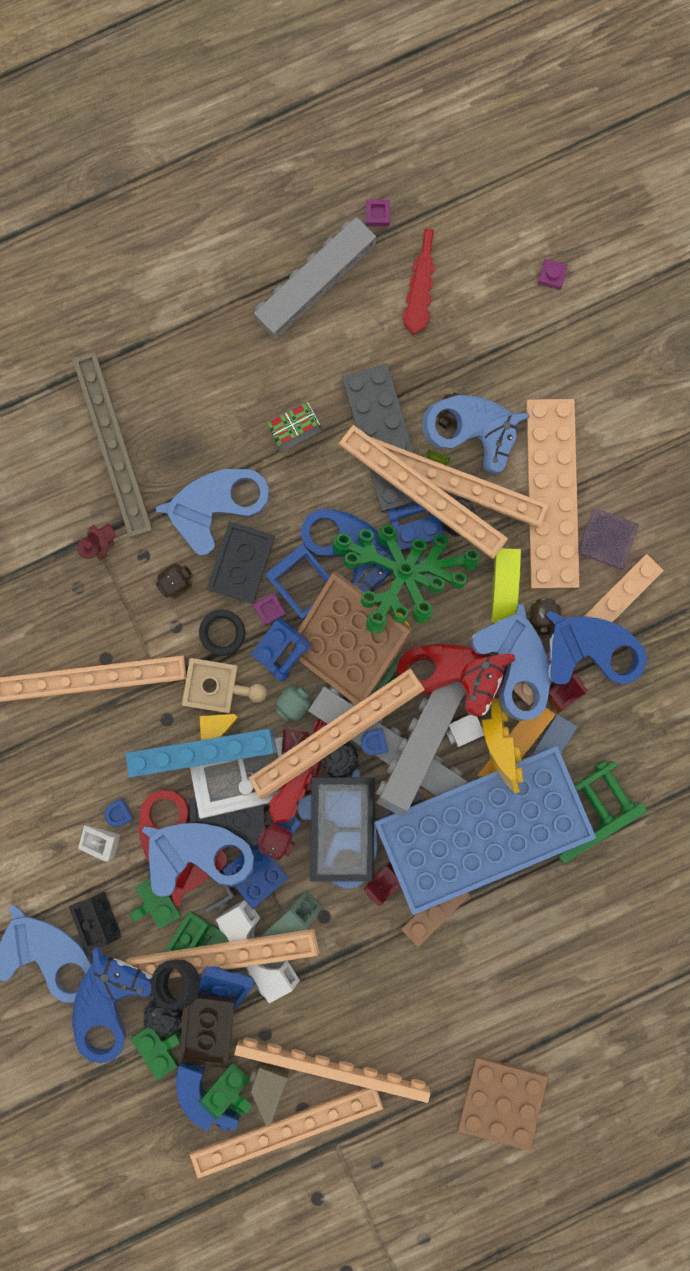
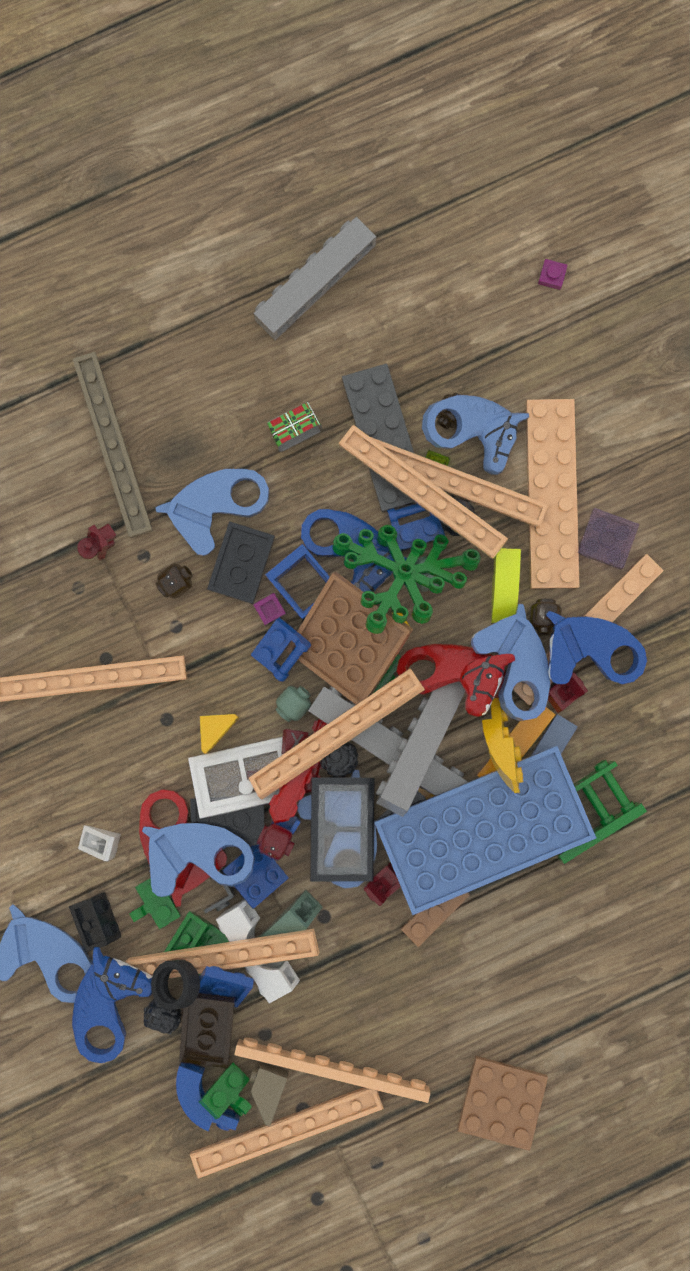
(118, 813): blue tile -> none
(157, 1050): green plate -> none
(201, 752): dark azure arch -> none
(204, 628): black tyre -> none
(222, 697): tan plate -> none
(374, 742): blue tile -> none
(377, 212): magenta plate -> none
(418, 299): red sword -> none
(464, 730): white brick -> none

